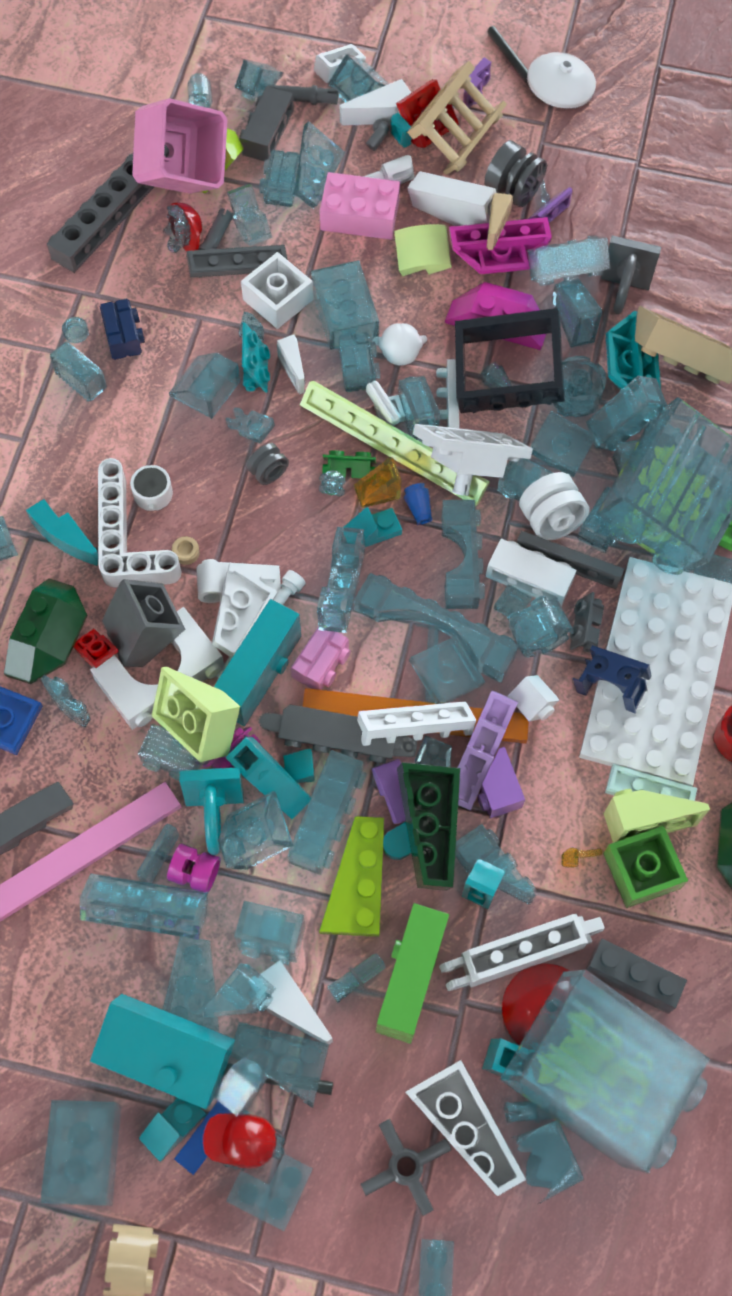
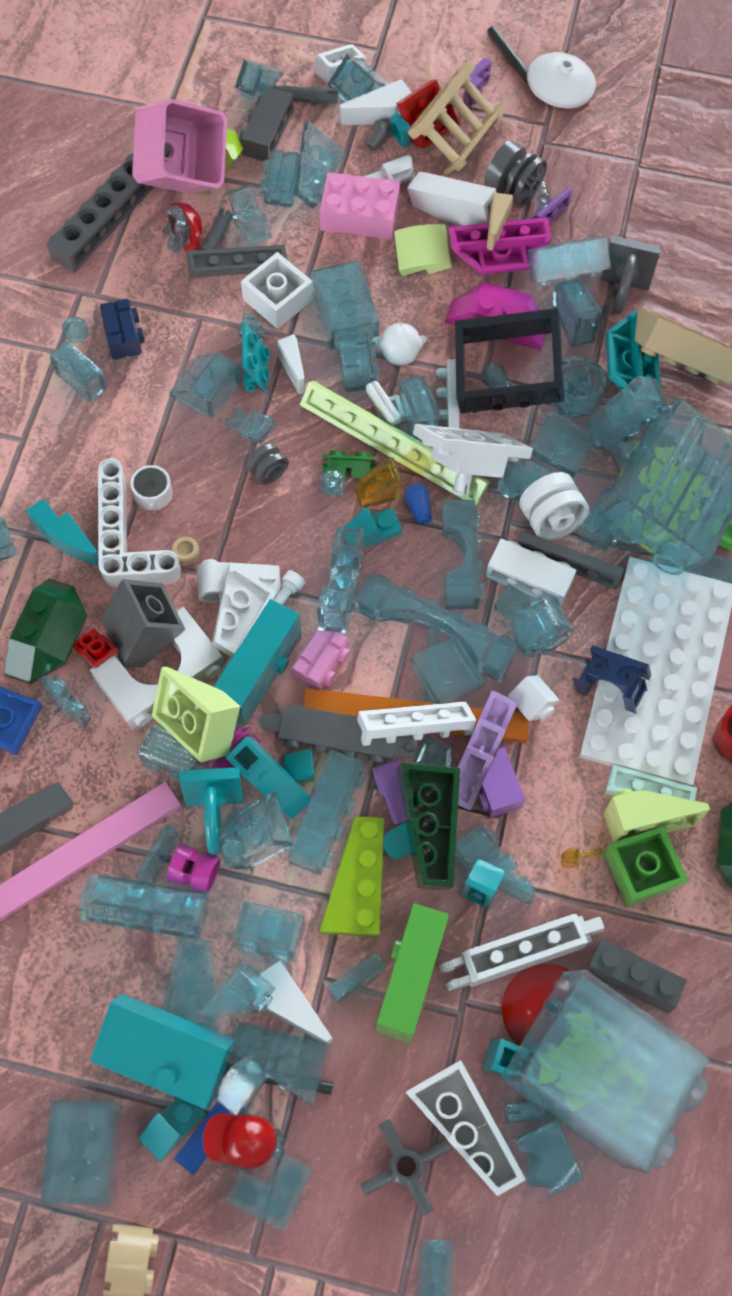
(199, 90): clear light blue brick -> none
(588, 612): dark grey hinge -> none

